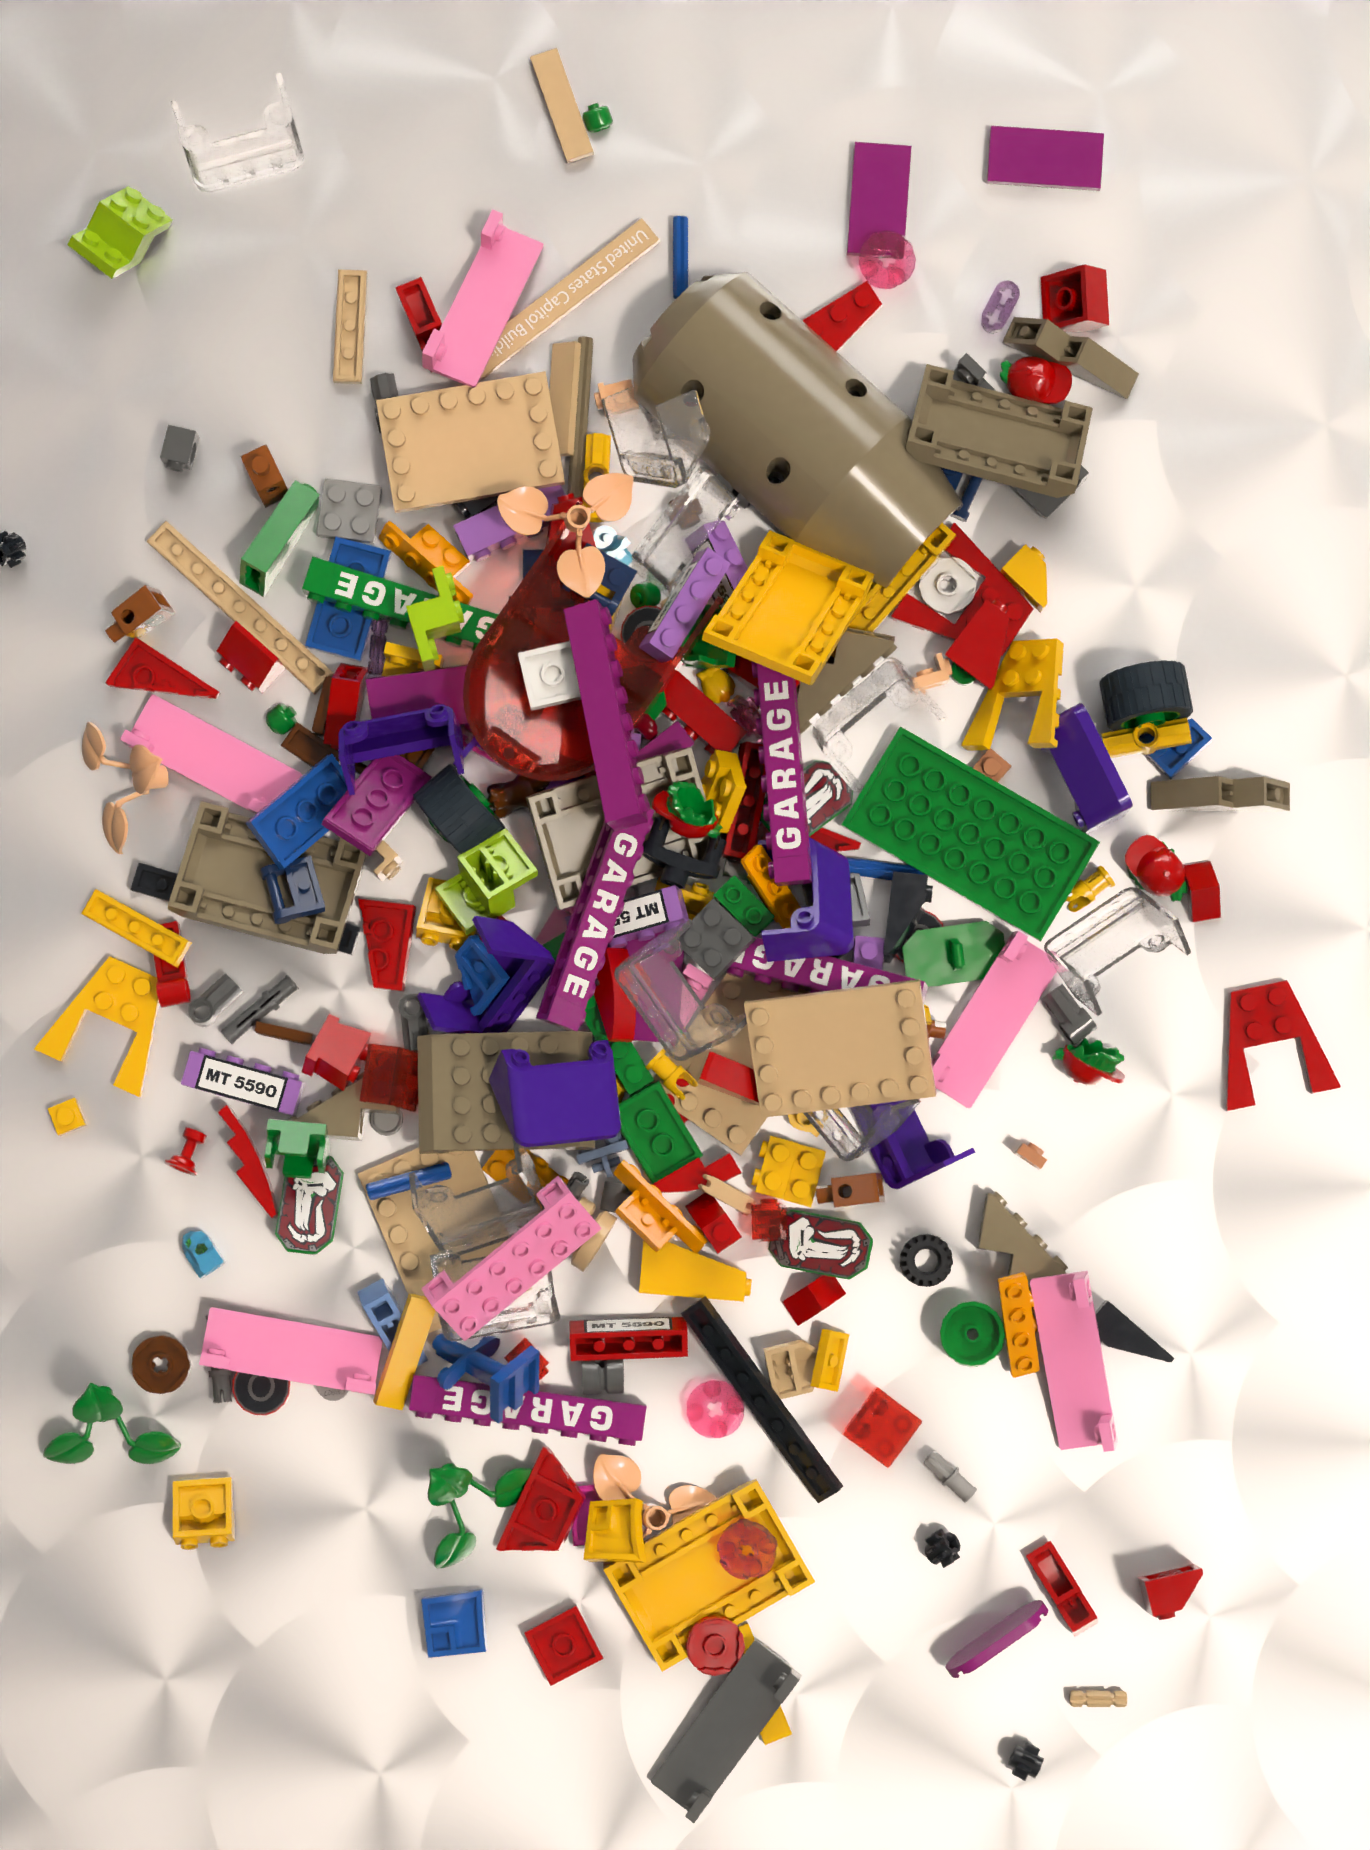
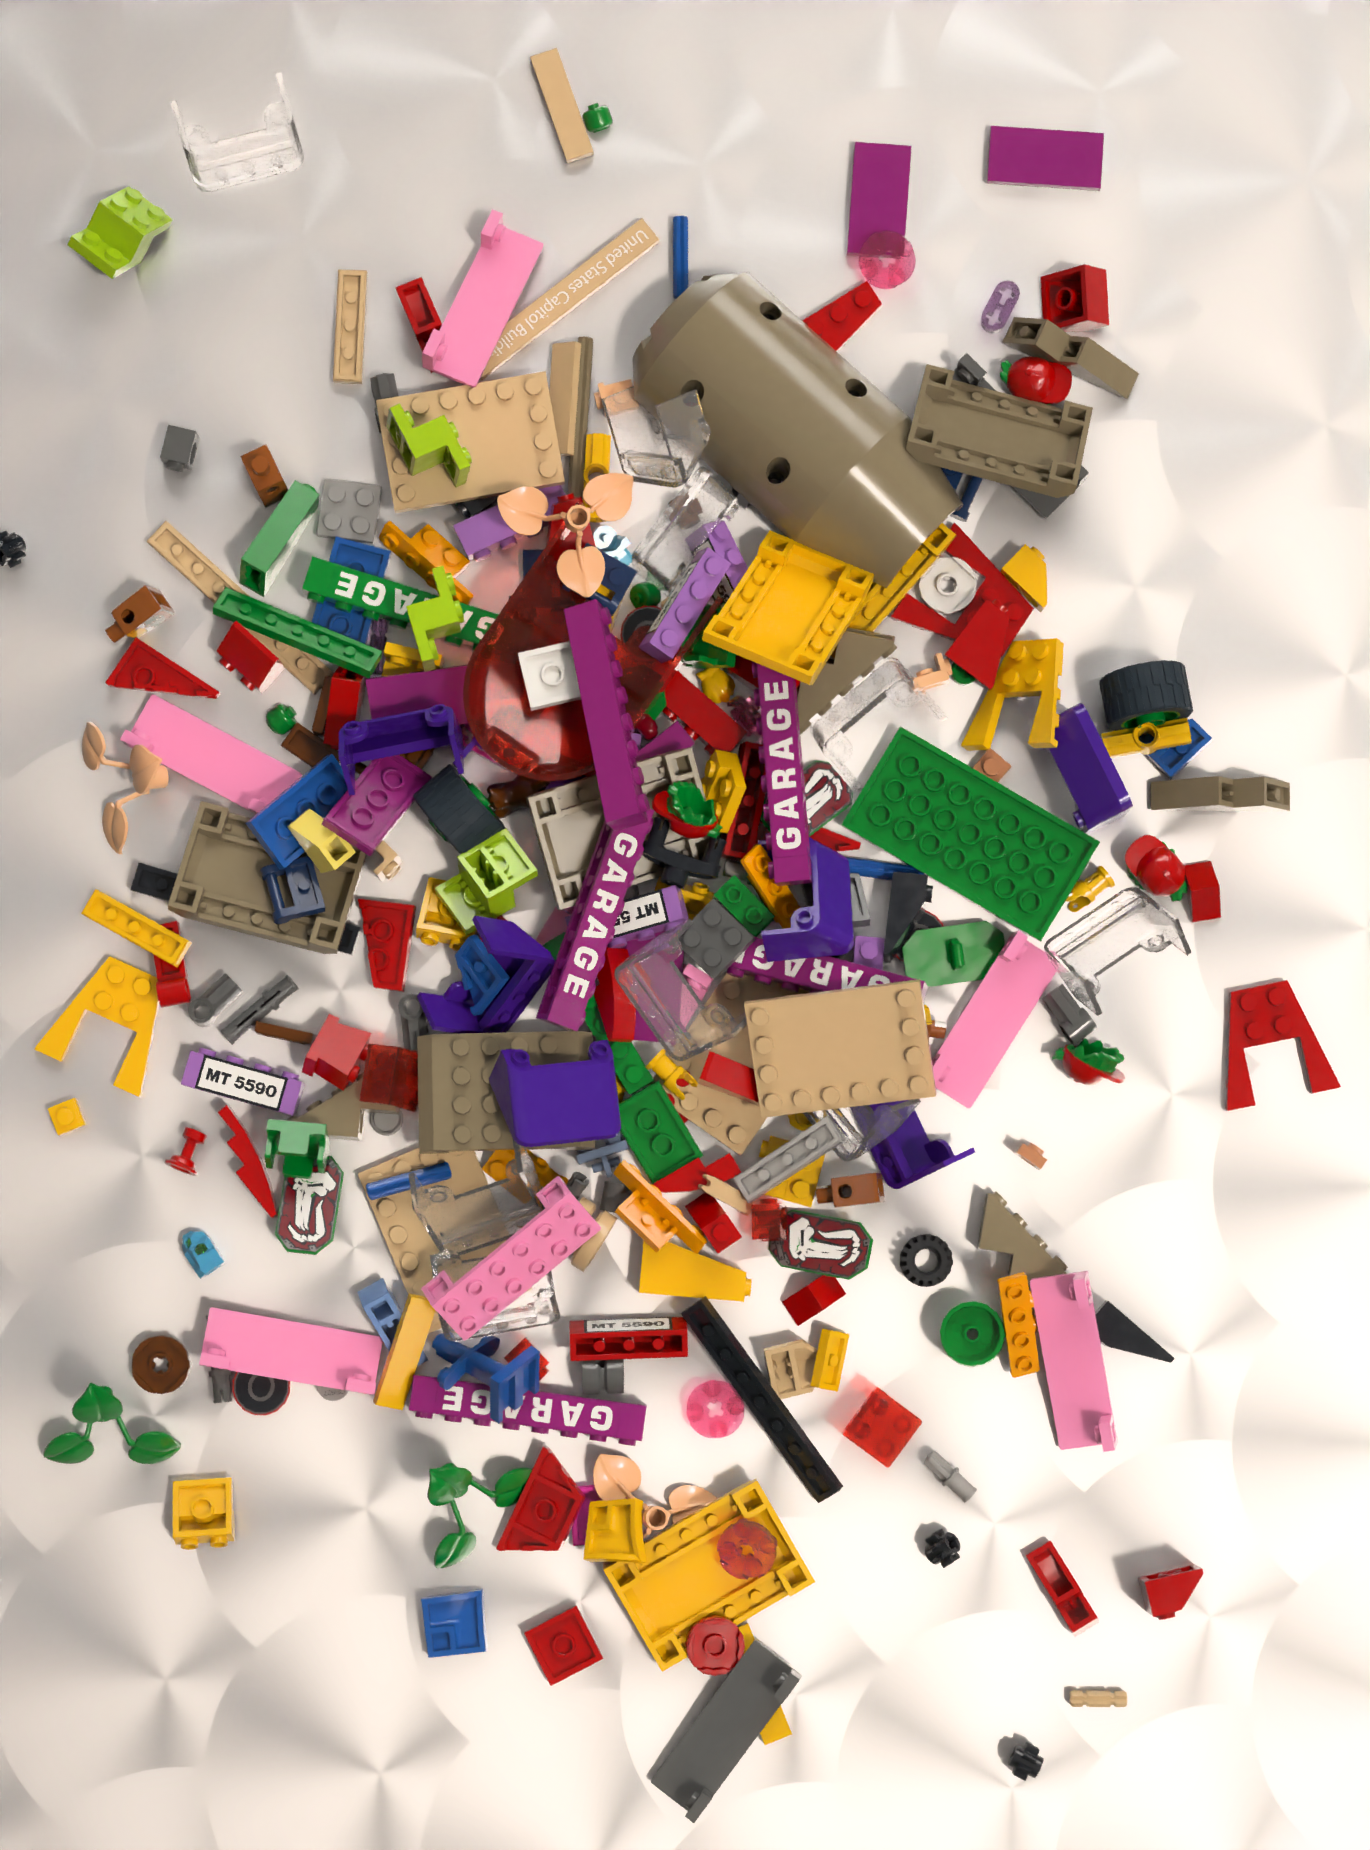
(297, 632): none -> green plate
(322, 845): none -> light yellow slope
(428, 444): none -> lime bracket
(789, 1159): none -> light grey tile
(997, 1639): magenta tile -> none

